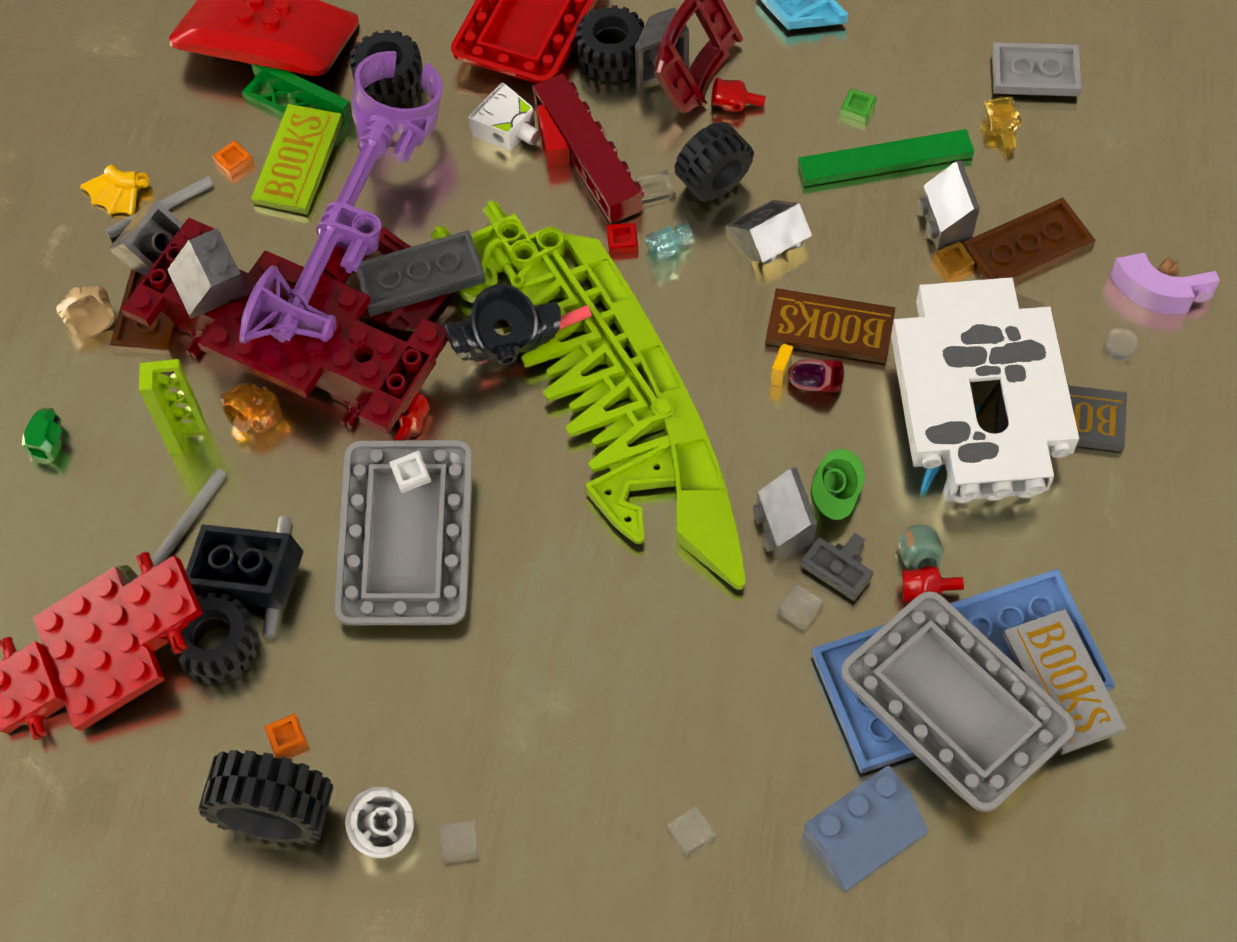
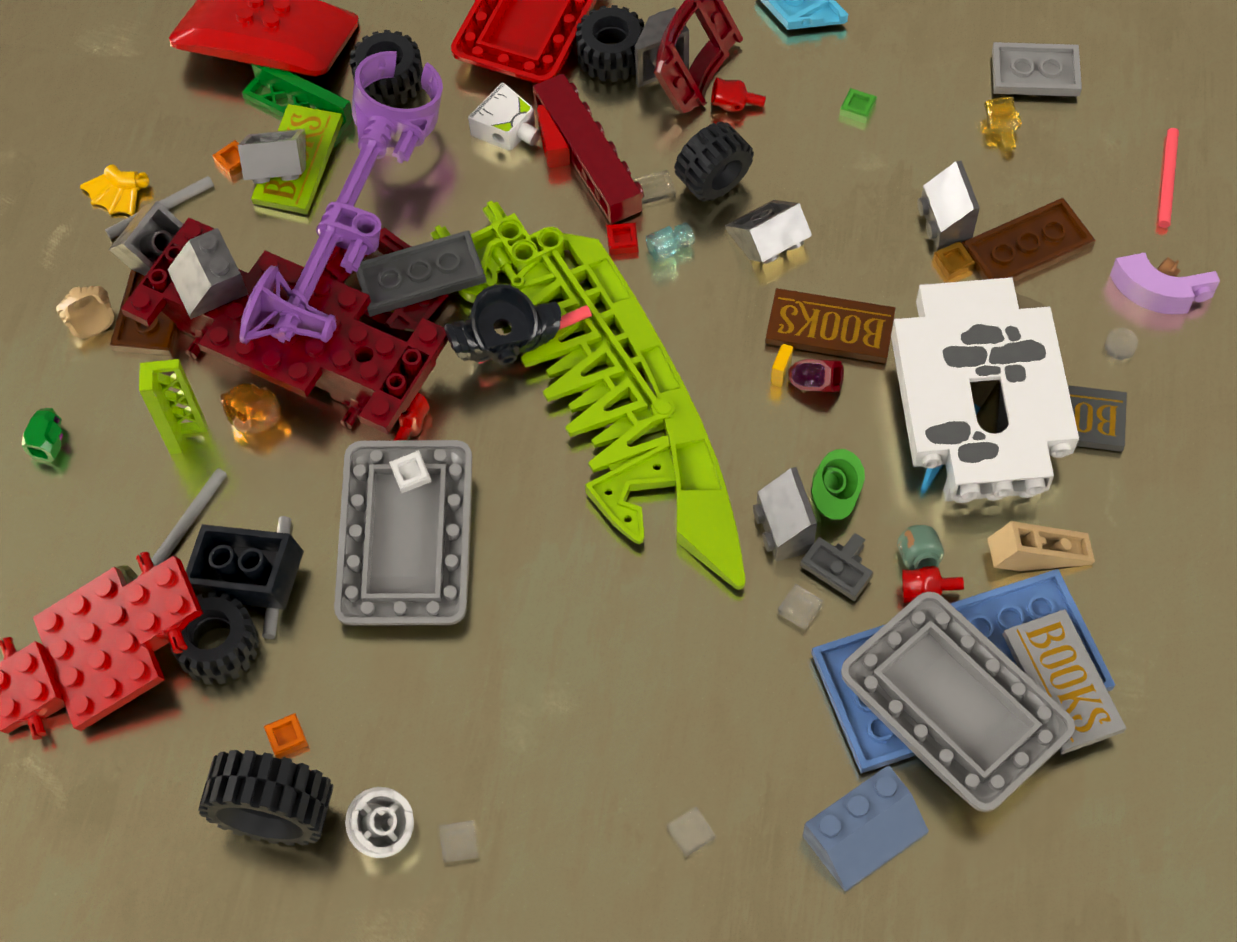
(273, 155): none -> light grey slope
(885, 157): green tile -> none
(1038, 547): none -> tan slope
(1168, 178): none -> coral bar

